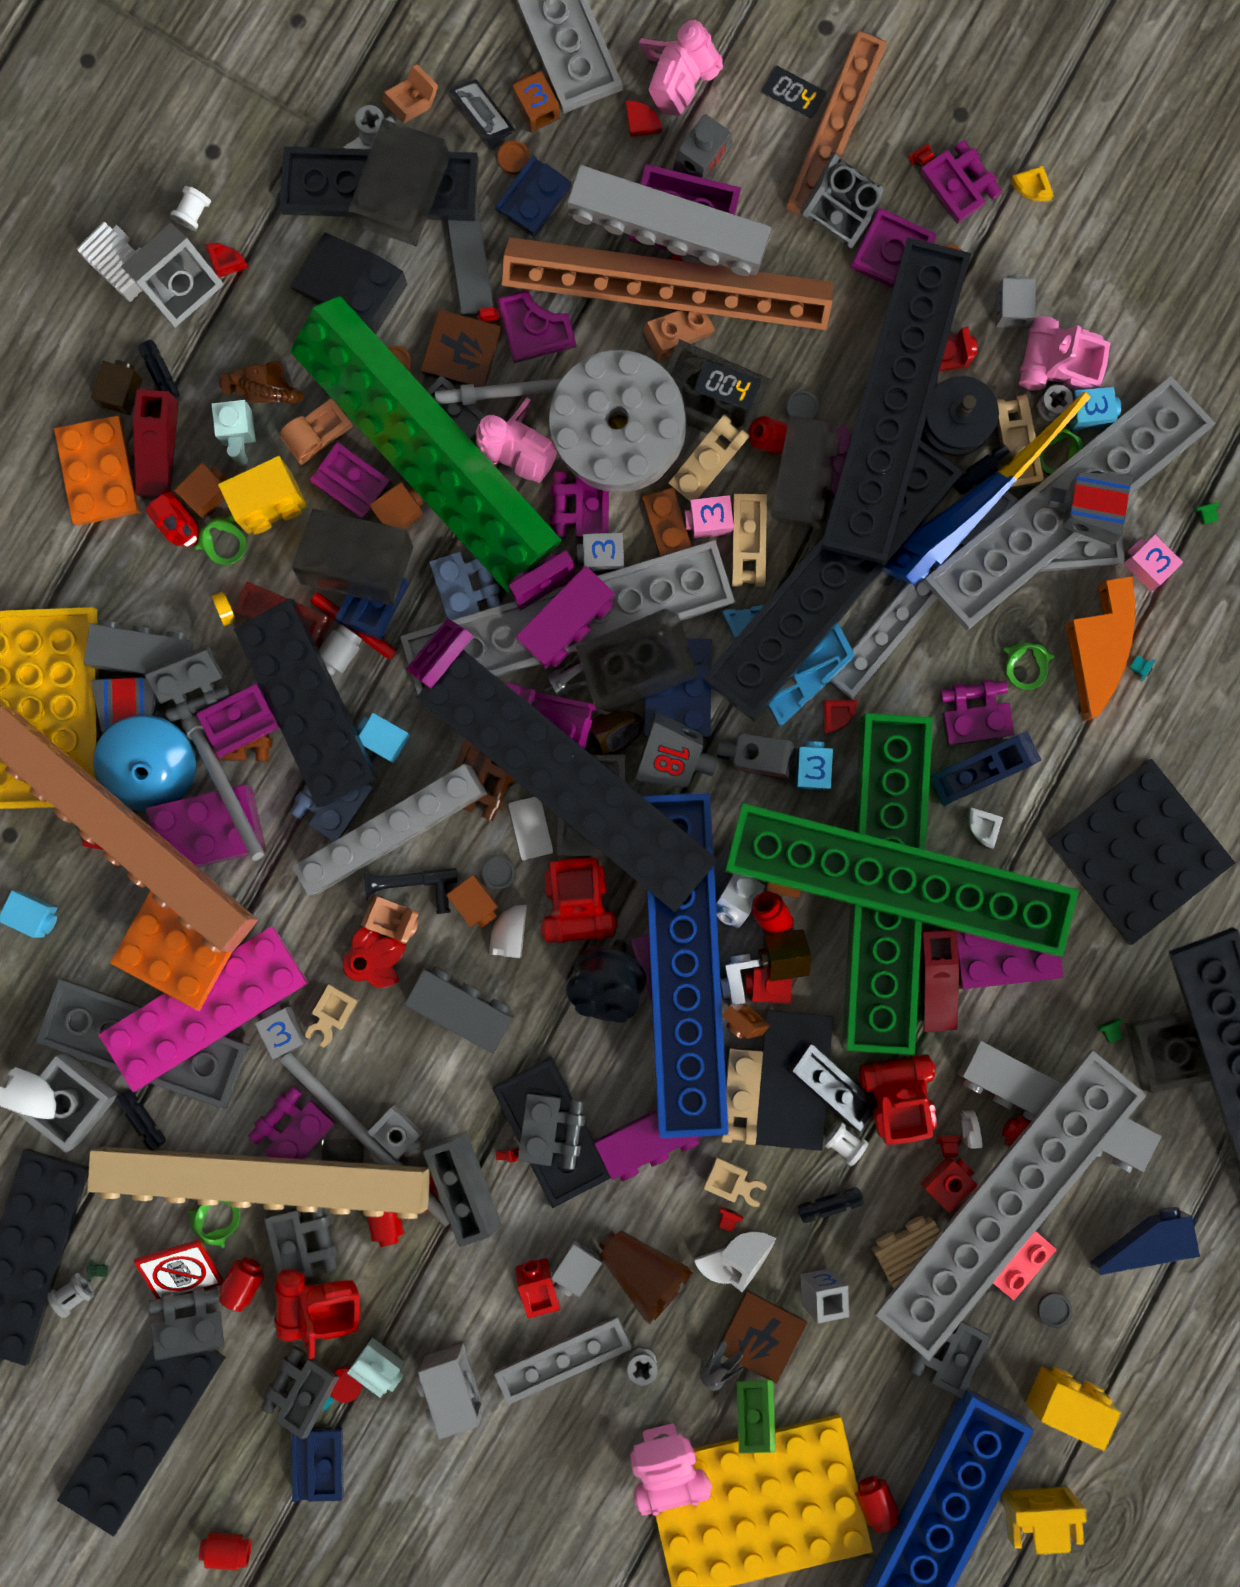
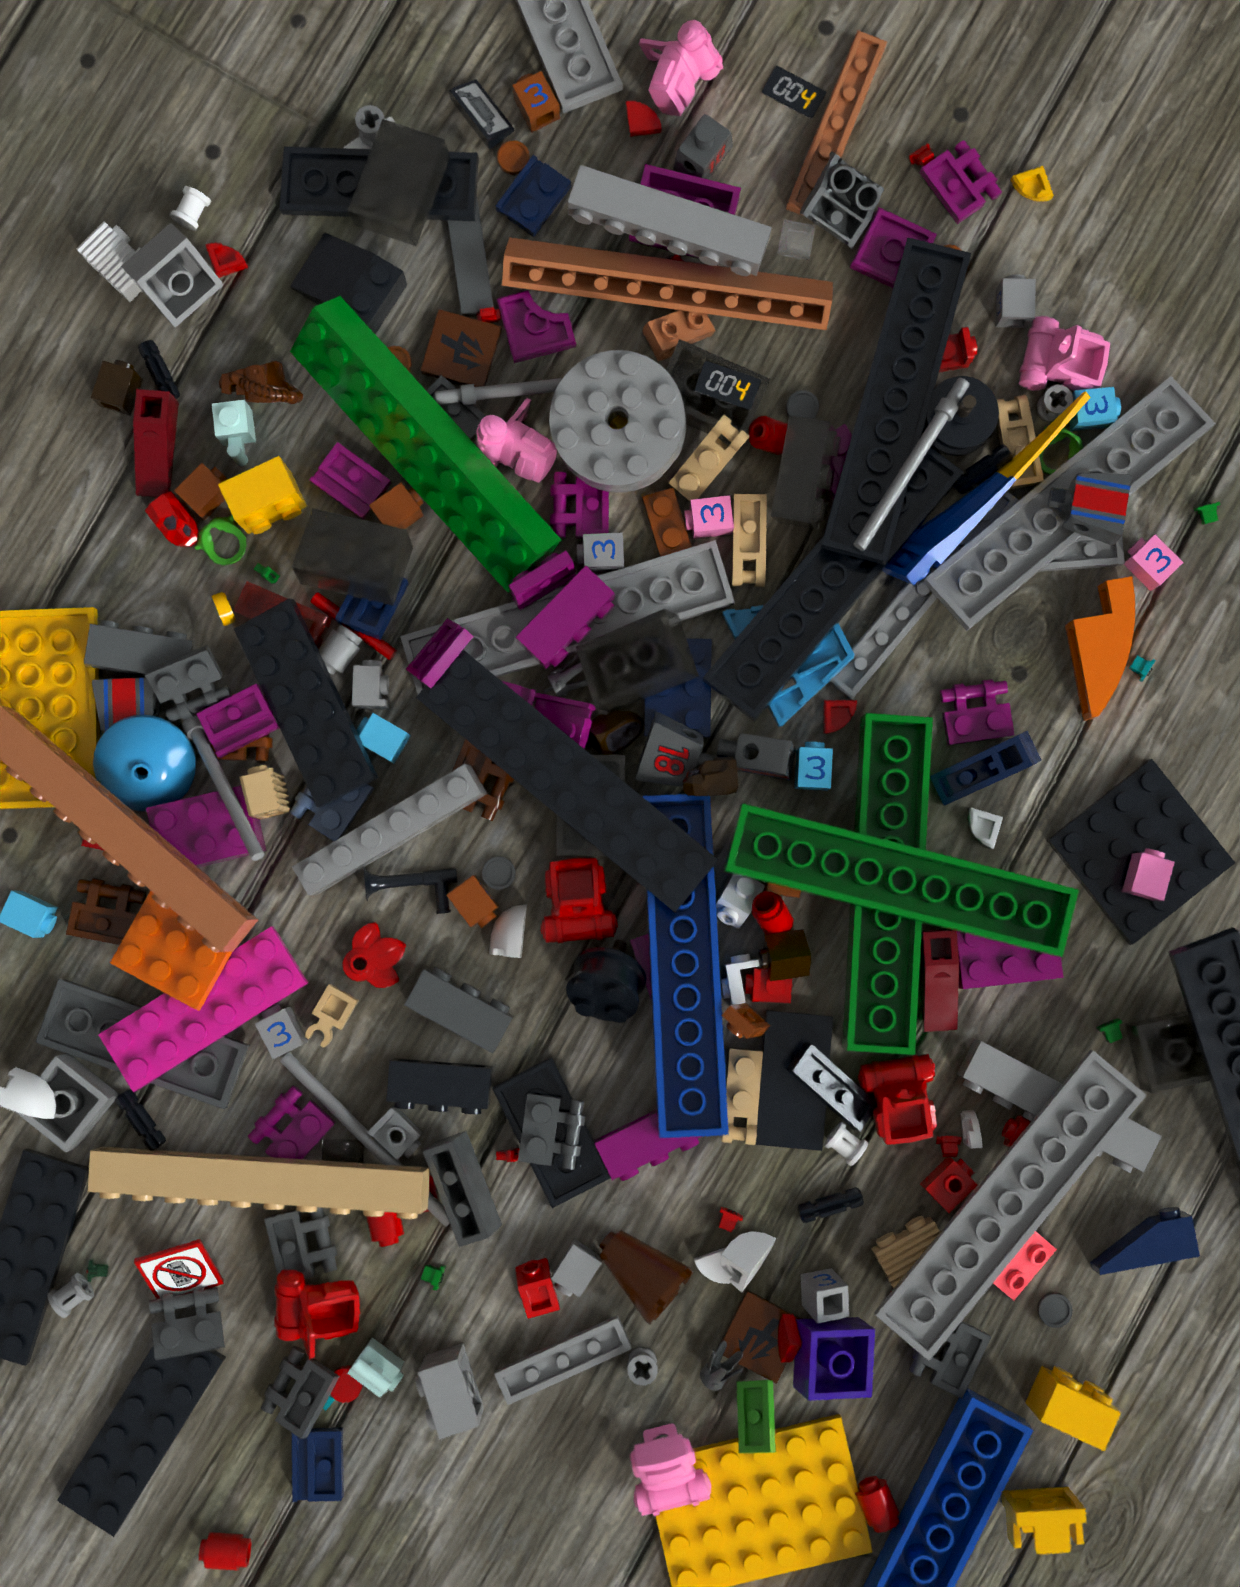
(97, 470): orange plate -> none
(102, 923): none -> reddish brown plate
(219, 1236): bright green piece -> none
(241, 1284): red brick -> none
(264, 793): none -> tan brick
(267, 573): none -> green piece
(316, 431): nougat plate -> none
(370, 686): none -> light grey brick
(390, 919): nougat bracket -> none
(412, 95): nougat bracket -> none
(433, 1275): none -> green piece
(439, 1085): none -> black brick
(456, 589): sand blue plate -> none
(530, 828): white sticker -> none
(712, 778): none -> dark brown rock
(729, 1180): tan plate -> none
(788, 1338): none -> red tile
(796, 239): none -> clear tile
(834, 1359): none -> dark purple brick
(944, 411): none -> light grey bar
(1042, 659): bright green piece -> none
(1148, 875): none -> bright pink brick

